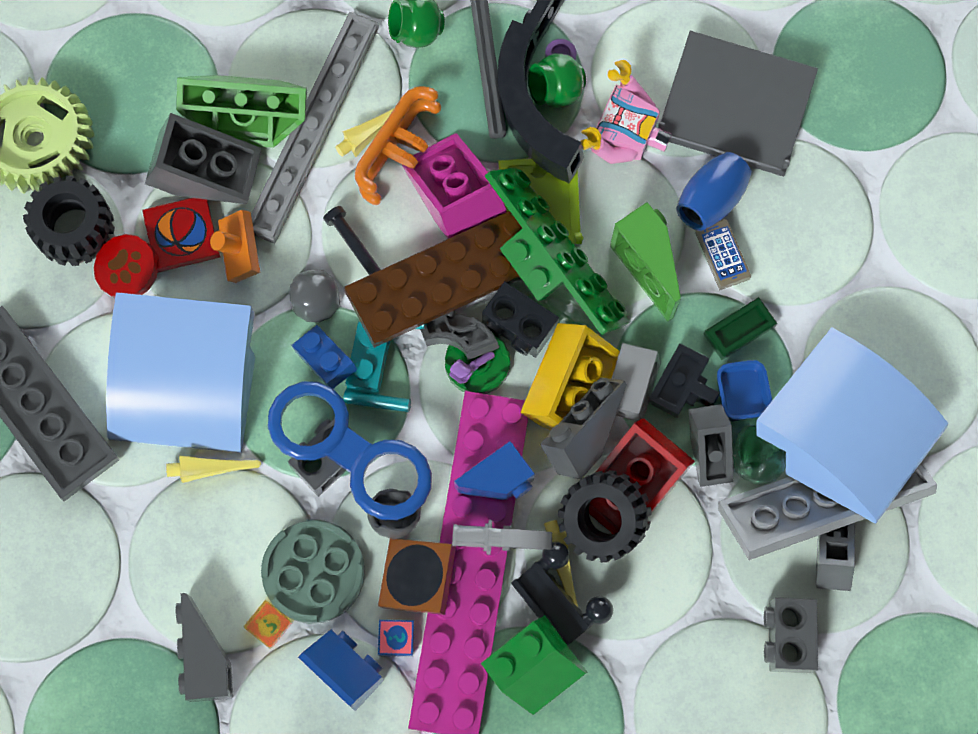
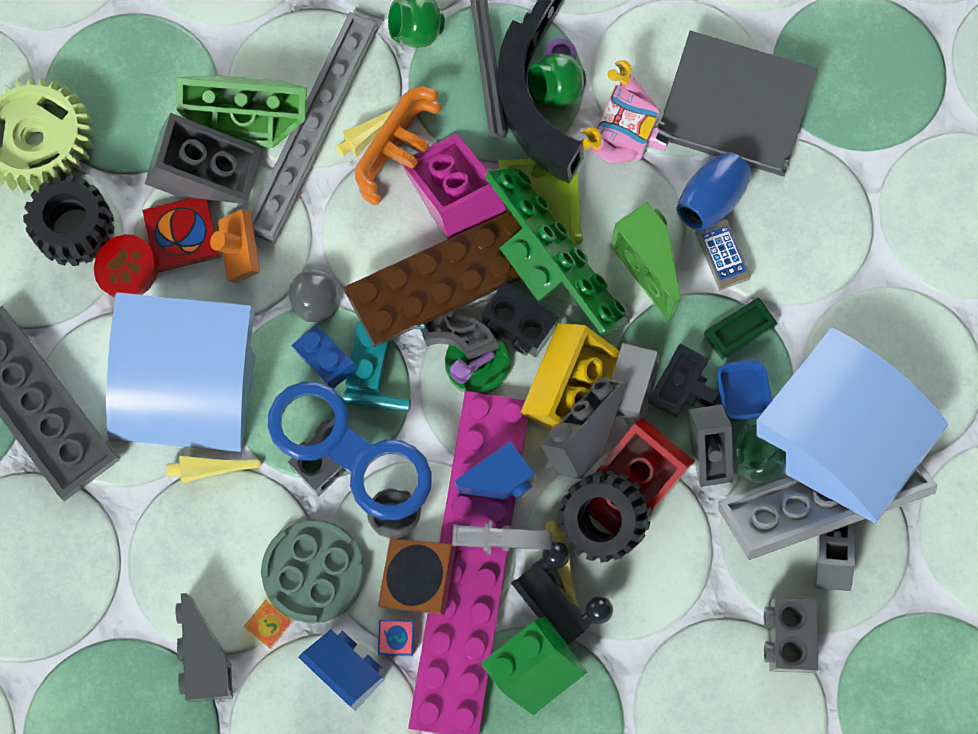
(336, 218): black bar -> none

